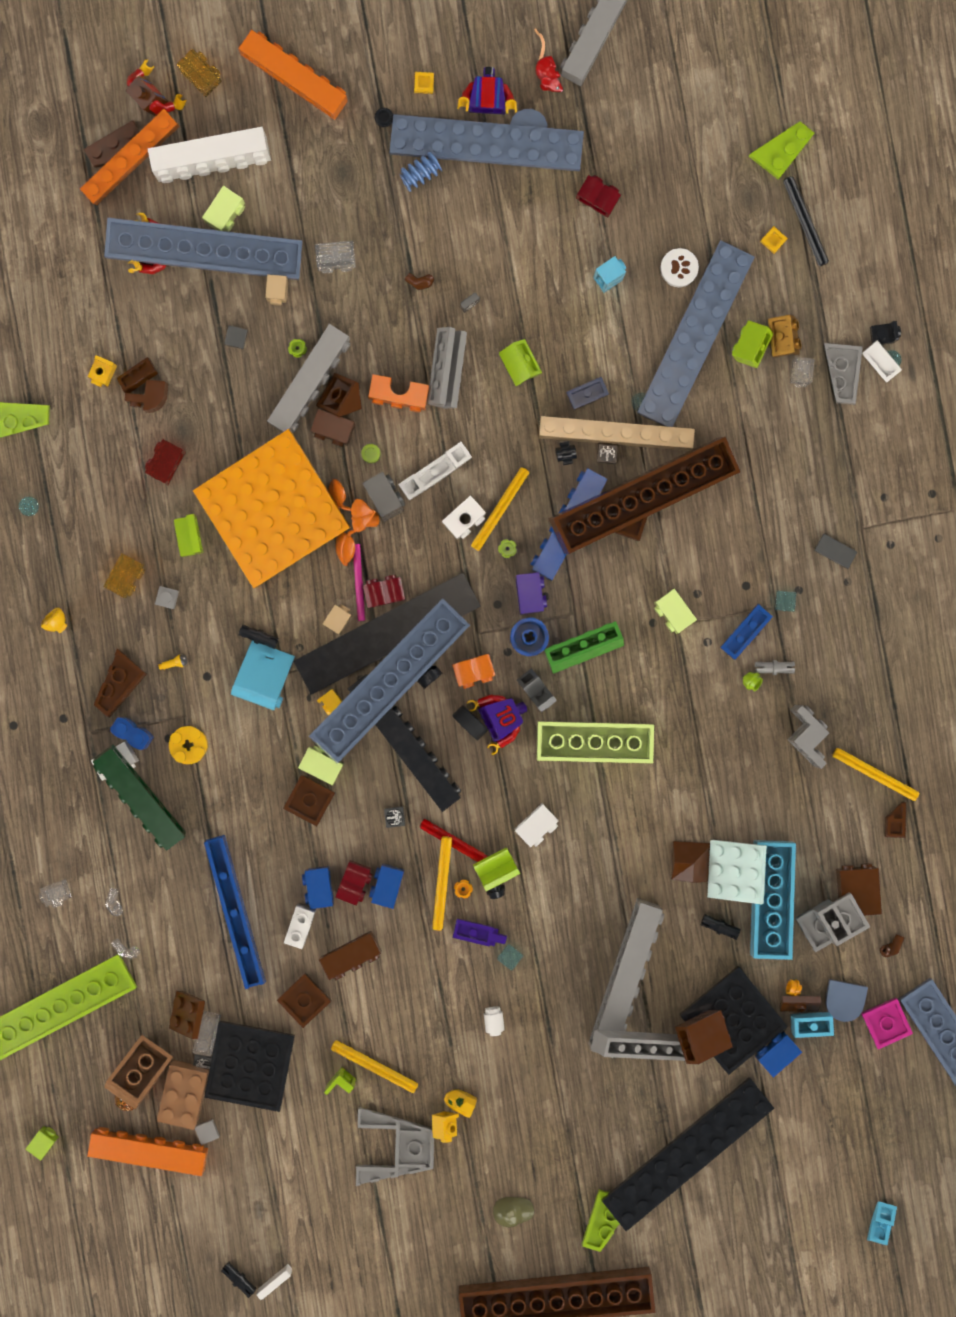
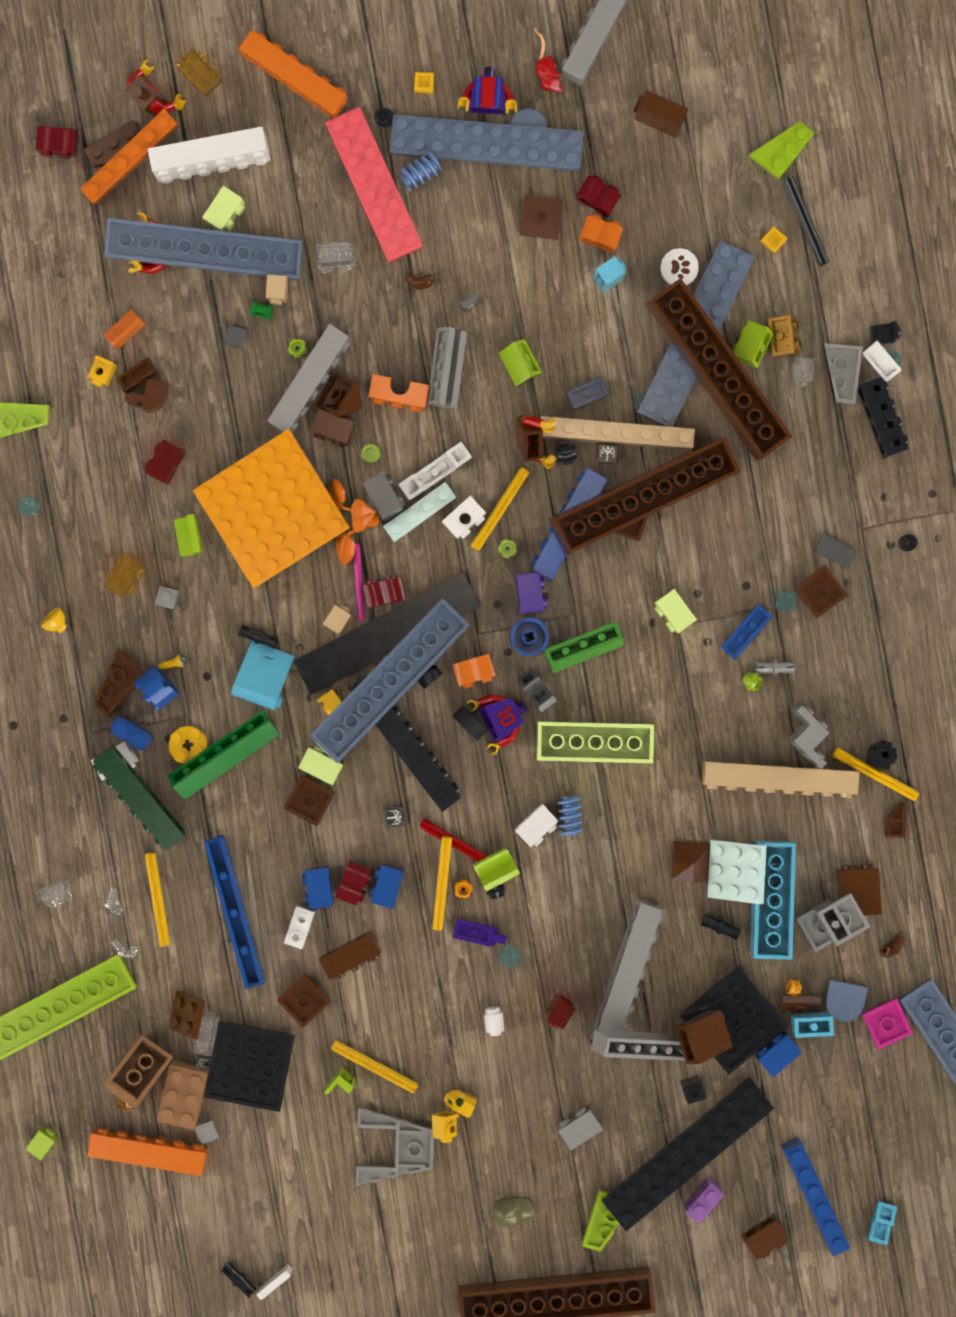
(56, 142): none -> dark red brick
(124, 329): none -> orange panel
(156, 687): none -> blue brick
(157, 899): none -> yellow axle
(223, 755): none -> green brick
(261, 310): none -> green bush
(374, 184): none -> coral plate
(419, 512): none -> light aqua plate
(530, 438): none -> torso
(541, 217): none -> reddish brown plate
(559, 1011): none -> clear red brick
(570, 815): none -> medium blue piece
(579, 1127): none -> light grey brick
(601, 233): none -> orange brick
(660, 113): none -> reddish brown brick
(693, 1089): none -> black brick
(703, 1200): none -> medium lavender brick
(718, 369): none -> reddish brown brick
(765, 1237): none -> reddish brown brick
(780, 778): none -> tan brick
(815, 1196): none -> blue brick
(820, 591): none -> reddish brown plate
(875, 754): none -> black brick
(882, 417): none -> black brick
(902, 540): none -> black bush

